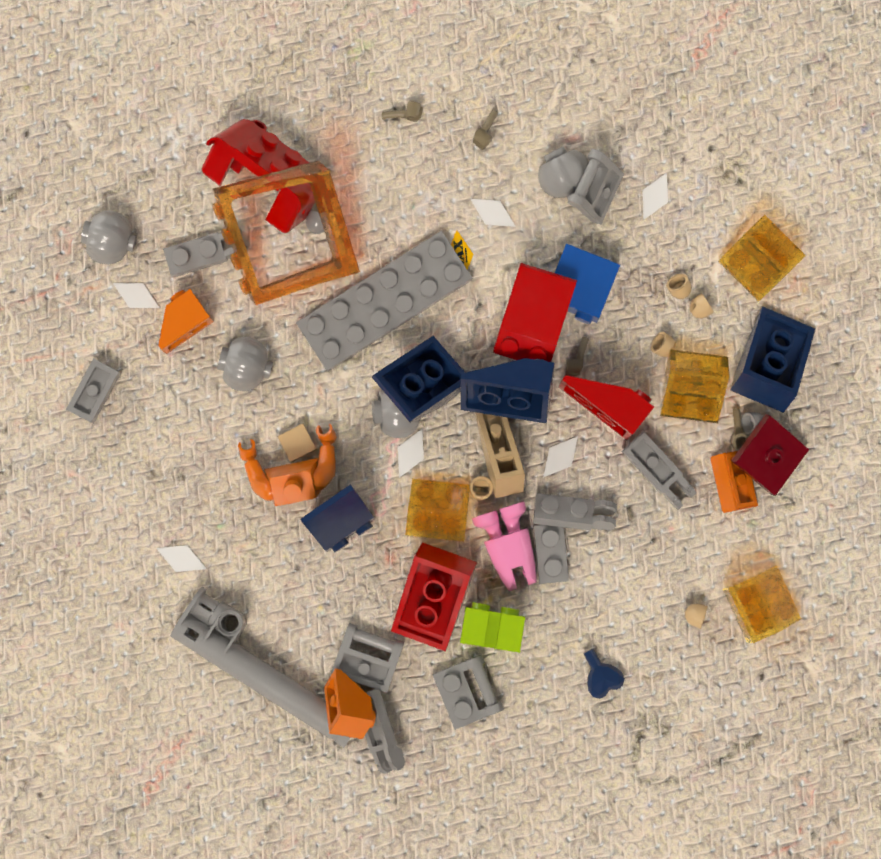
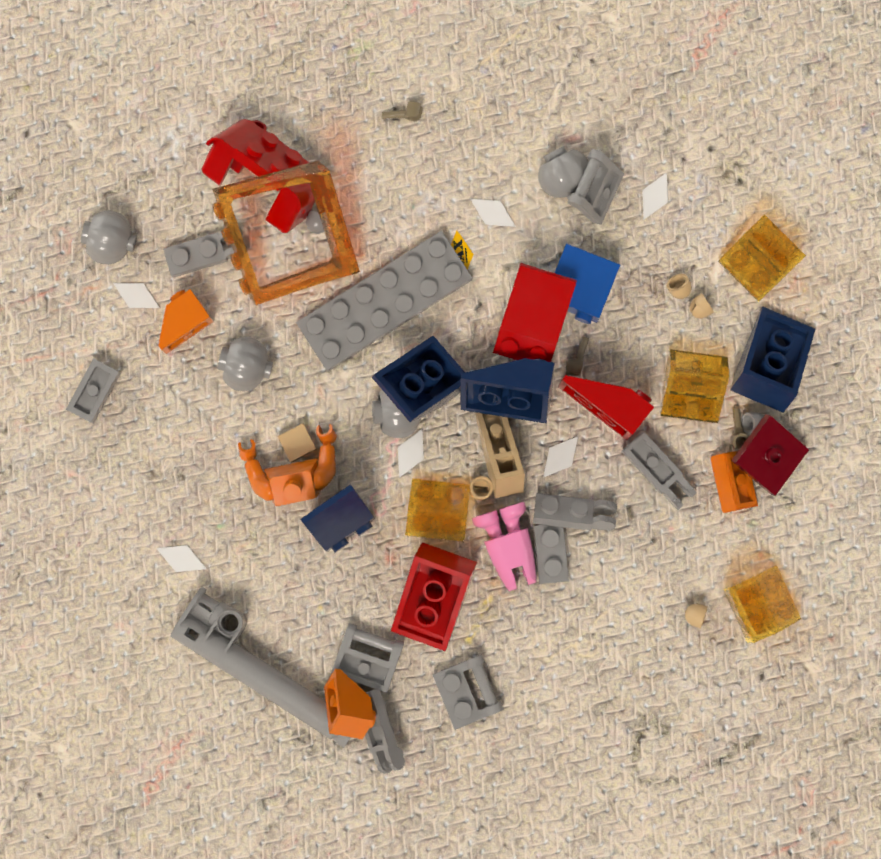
(481, 137): dark tan hand -> none
(492, 628): lime brick -> none
(602, 676): dark blue rock -> none
(662, 344): tan hinge -> none

